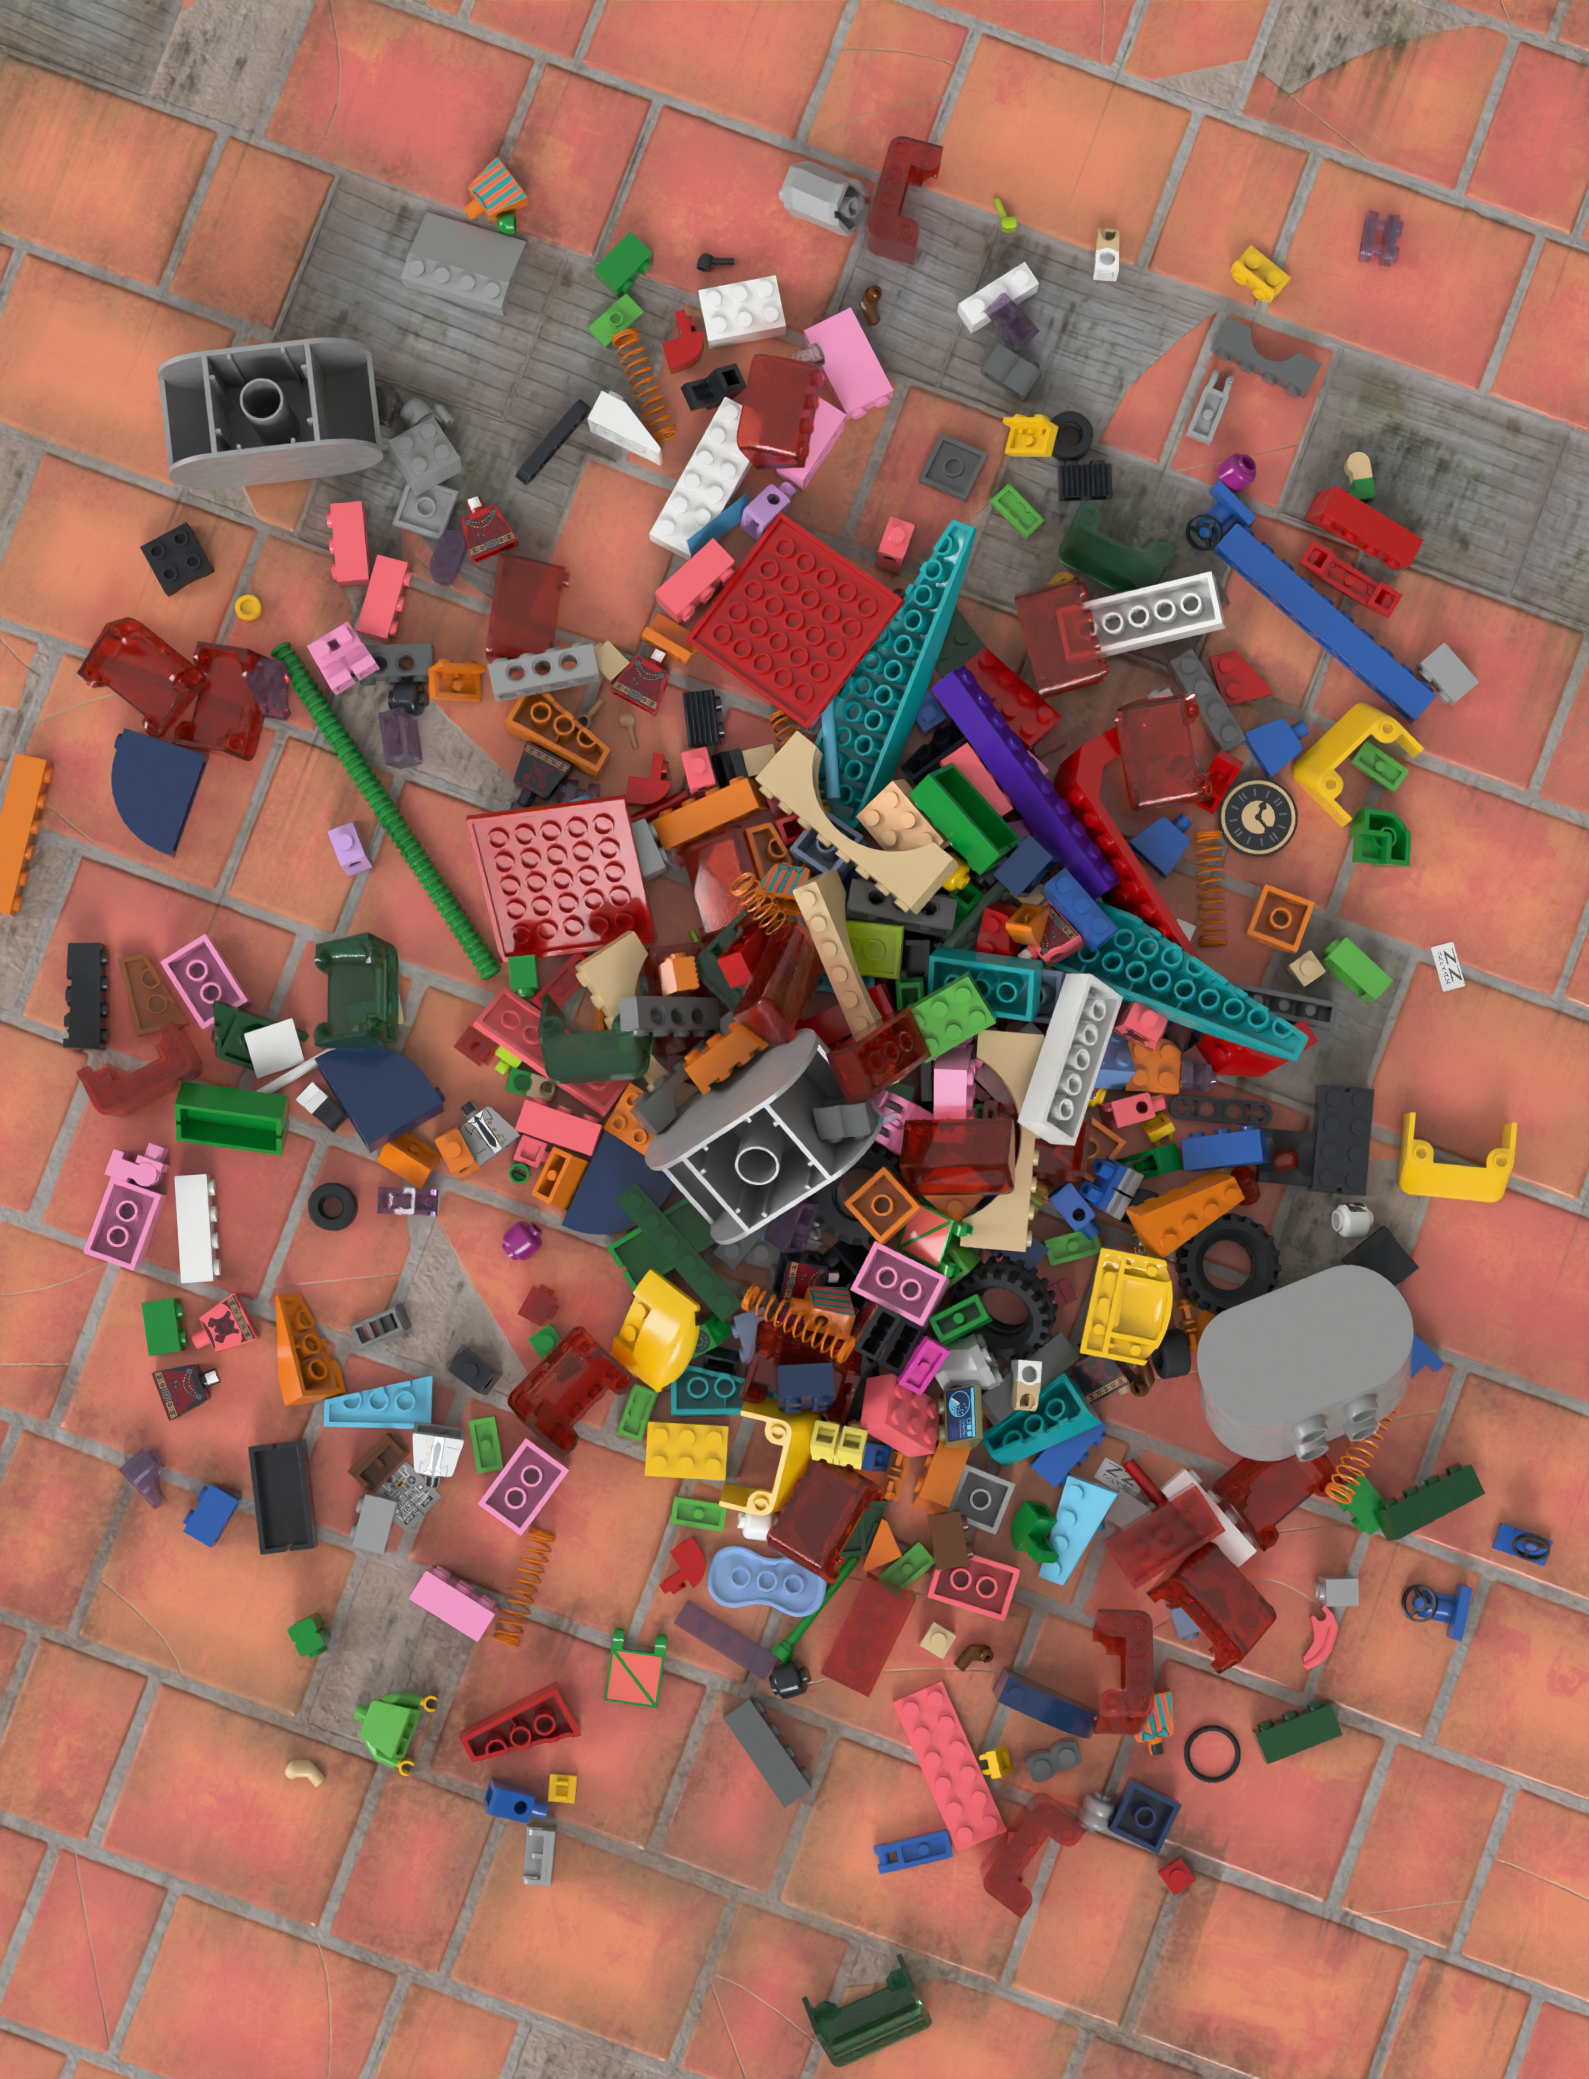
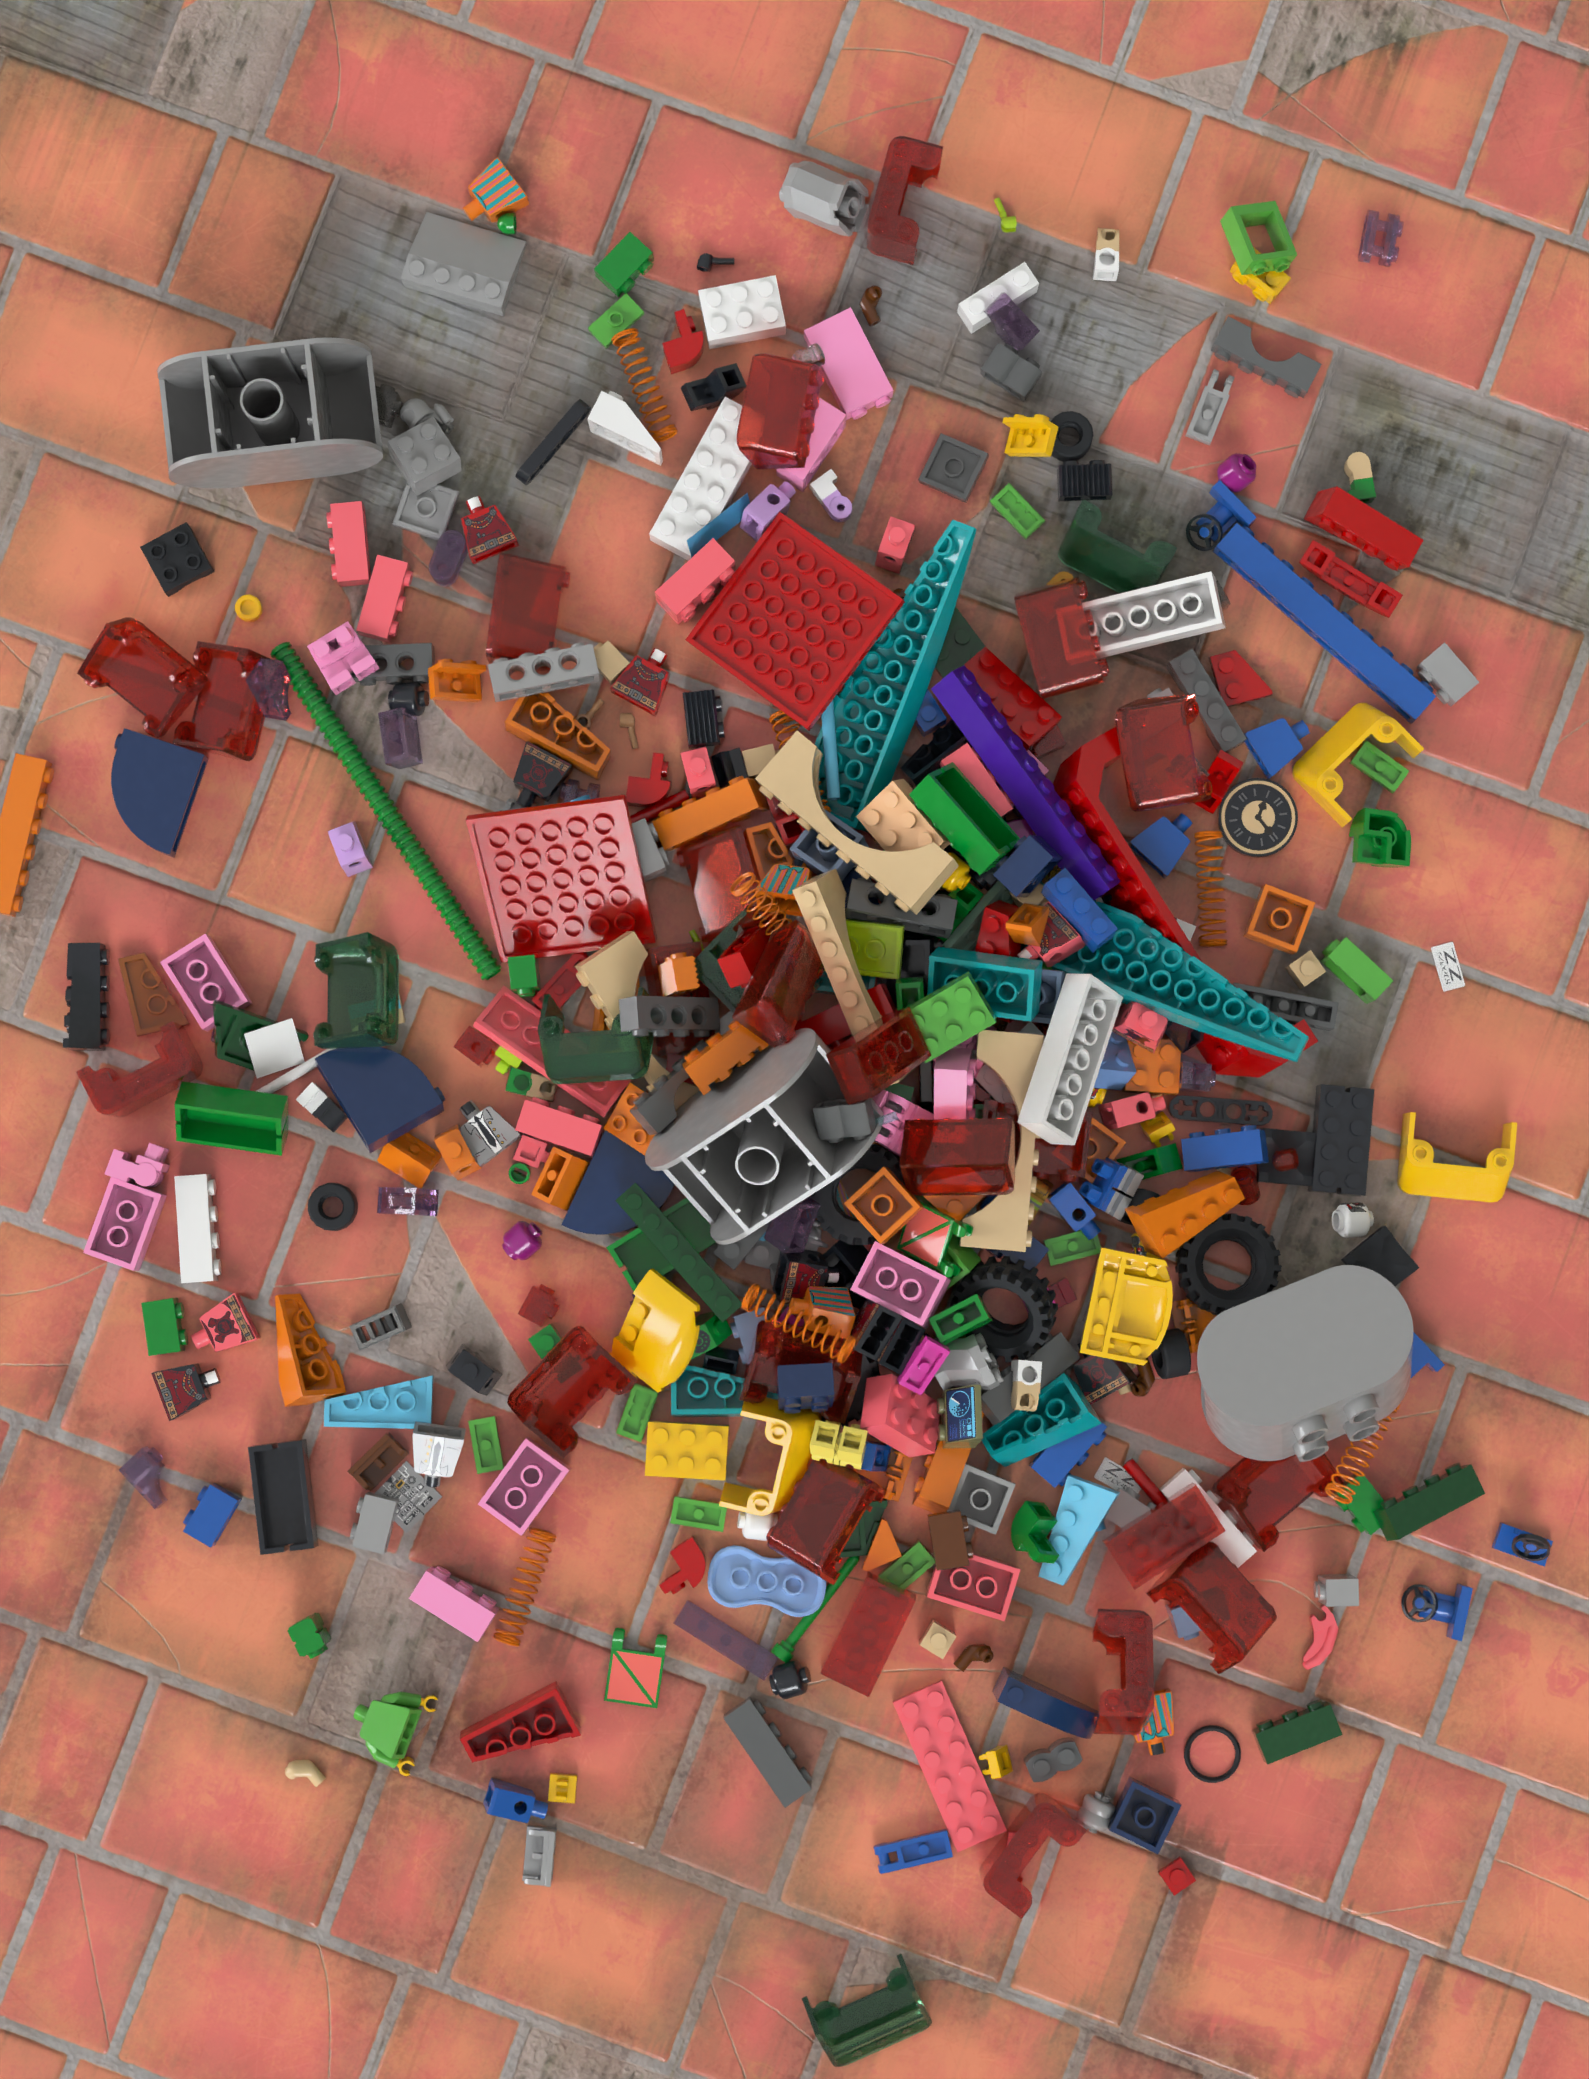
(669, 639): orange panel -> none
(835, 504): none -> leg
(1253, 215): none -> bright green window

